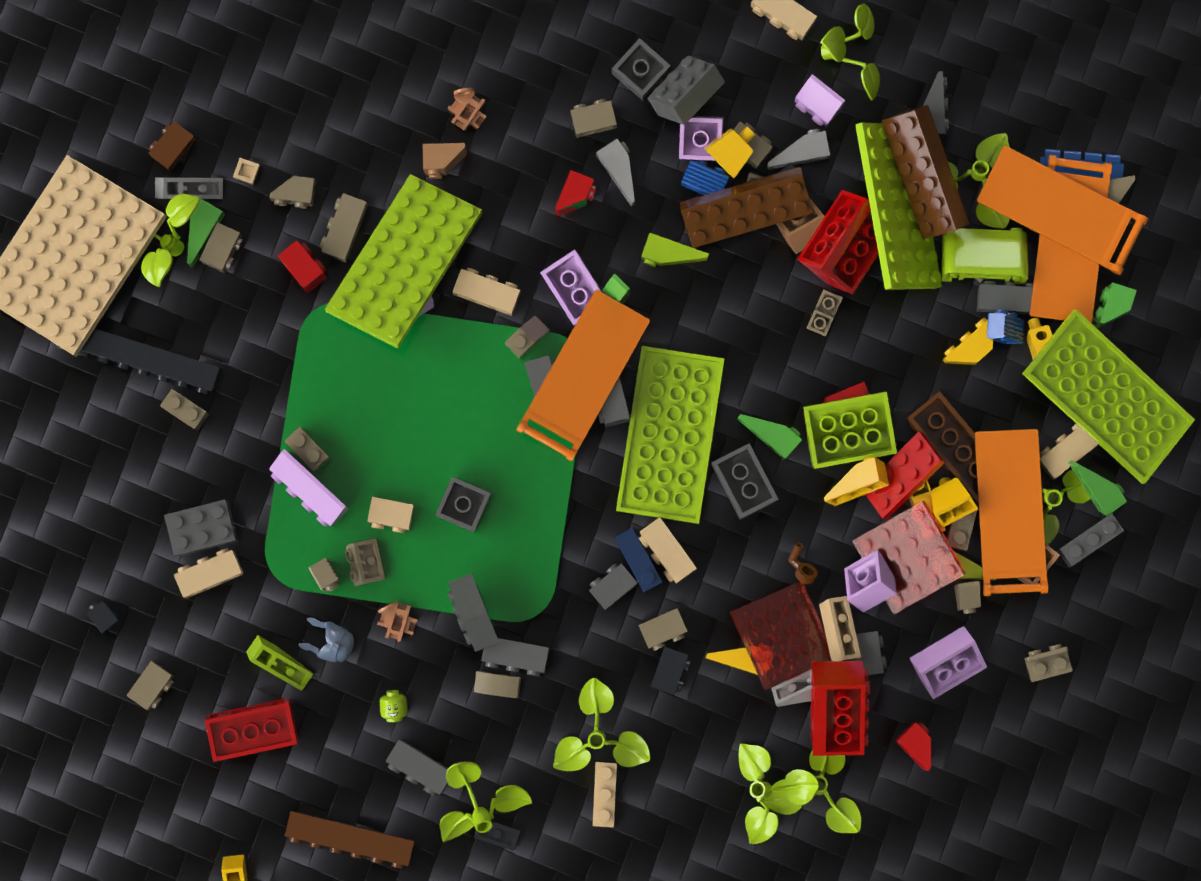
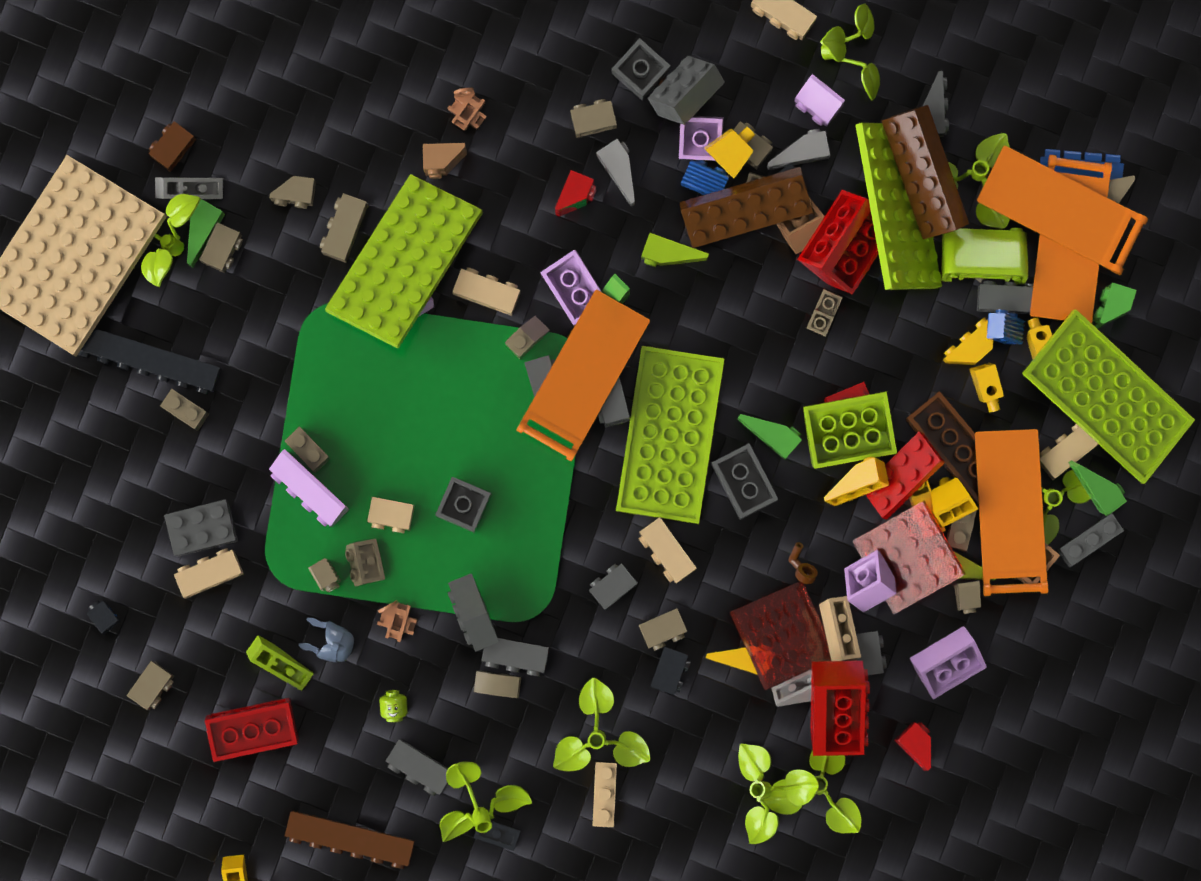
(246, 171): tan plate -> none
(301, 265): red brick -> none
(638, 560): dark blue slope -> none
(986, 376): none -> yellow torso
(1049, 663): dark tan bracket -> none

